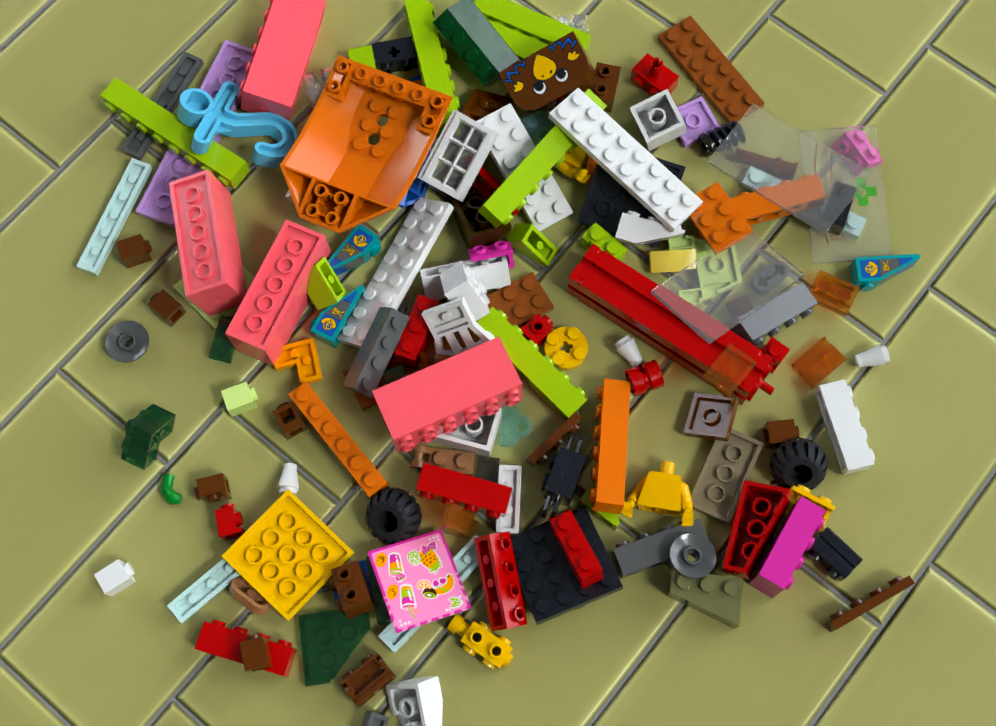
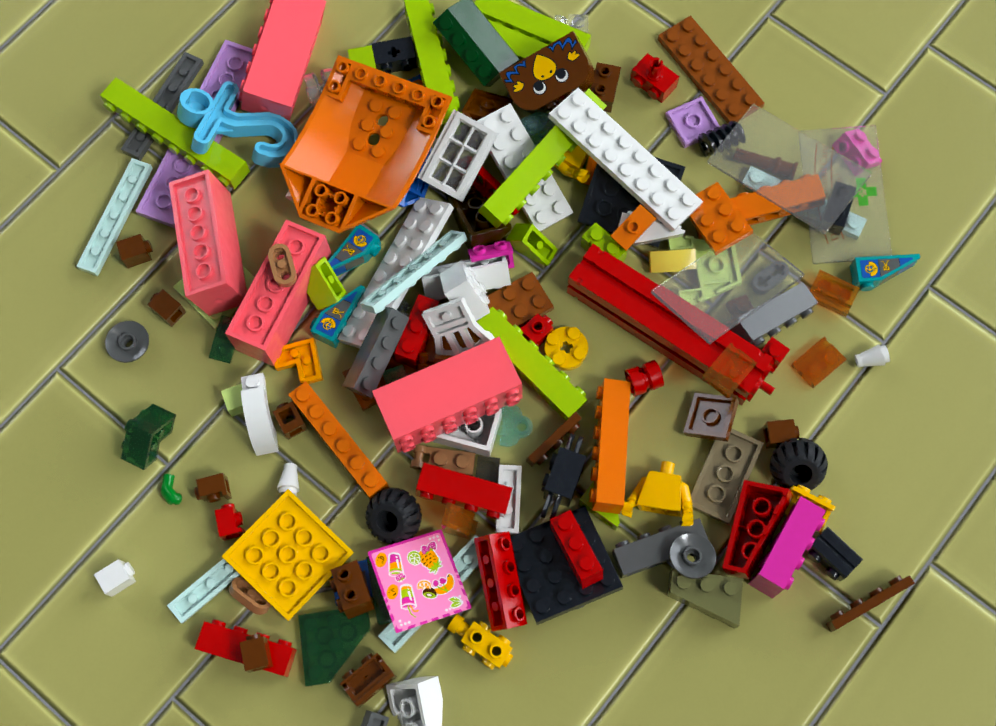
(257, 414): none -> white arch
(282, 267): none -> medium nougat plate
(413, 271): none -> light aqua plate
(629, 351): white cone -> none
(633, 227): none -> orange plate
(658, 120): white brick -> none
(844, 427): white brick -> none

